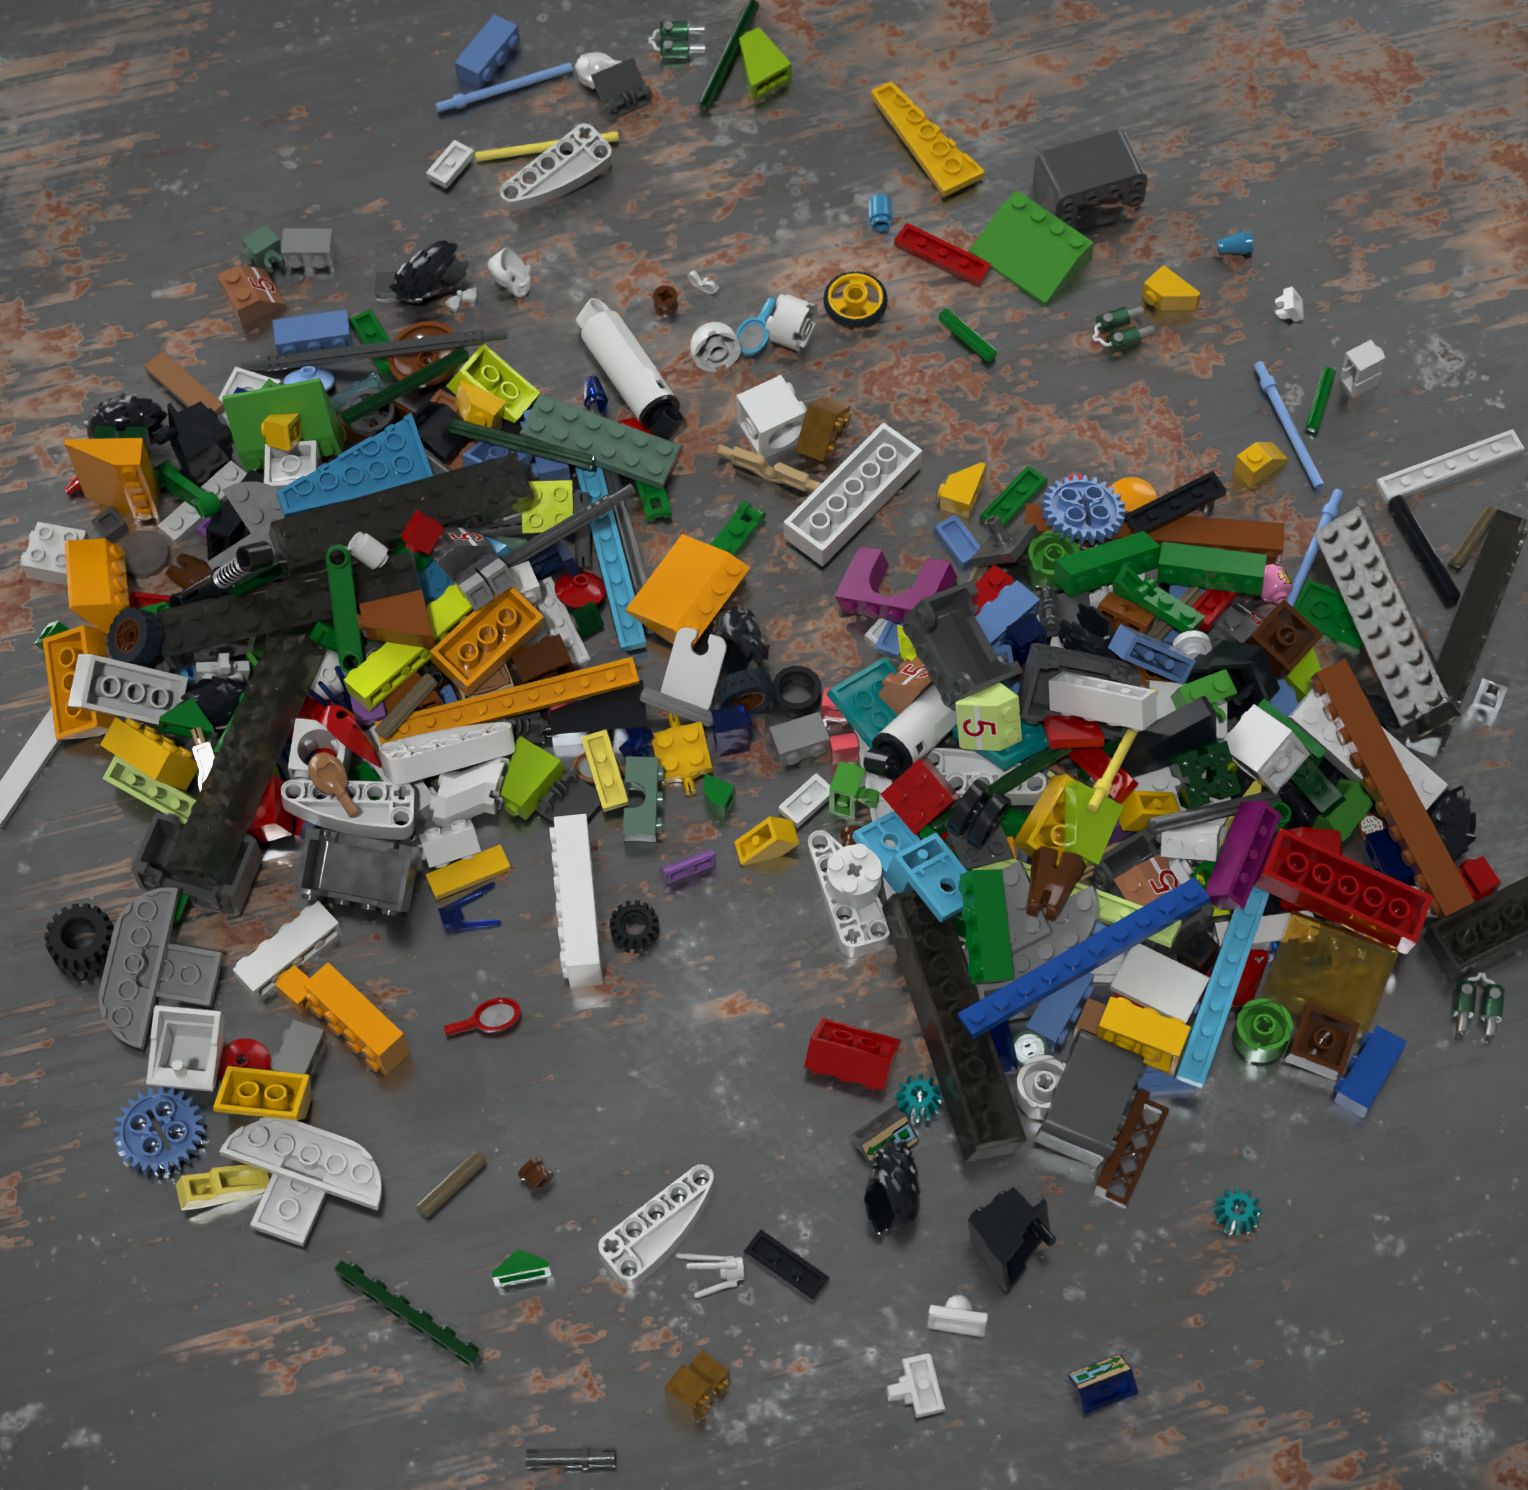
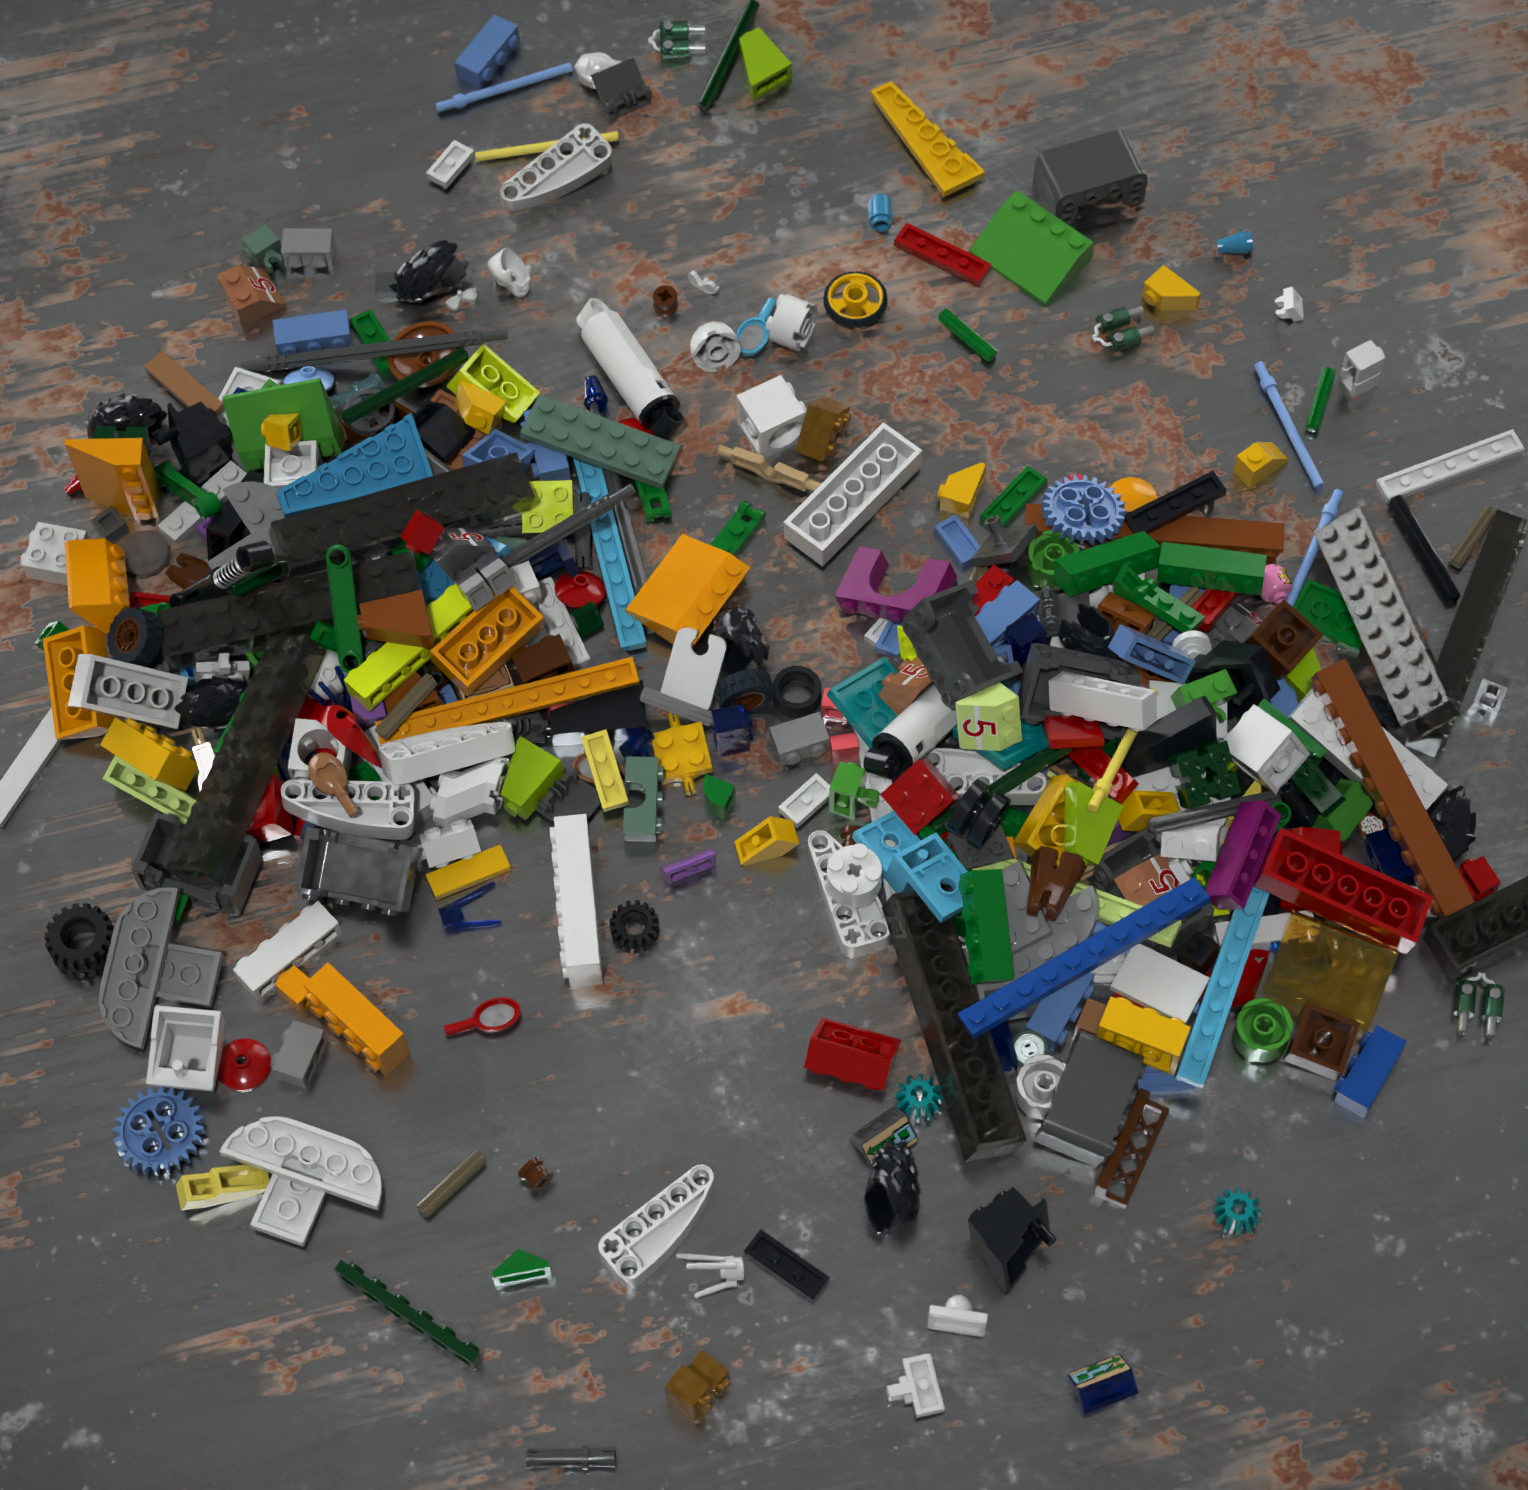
(185, 718): green slope -> none
(264, 1093): yellow slope -> none
(368, 550): white brick -> none
(521, 443): dark green axle -> none

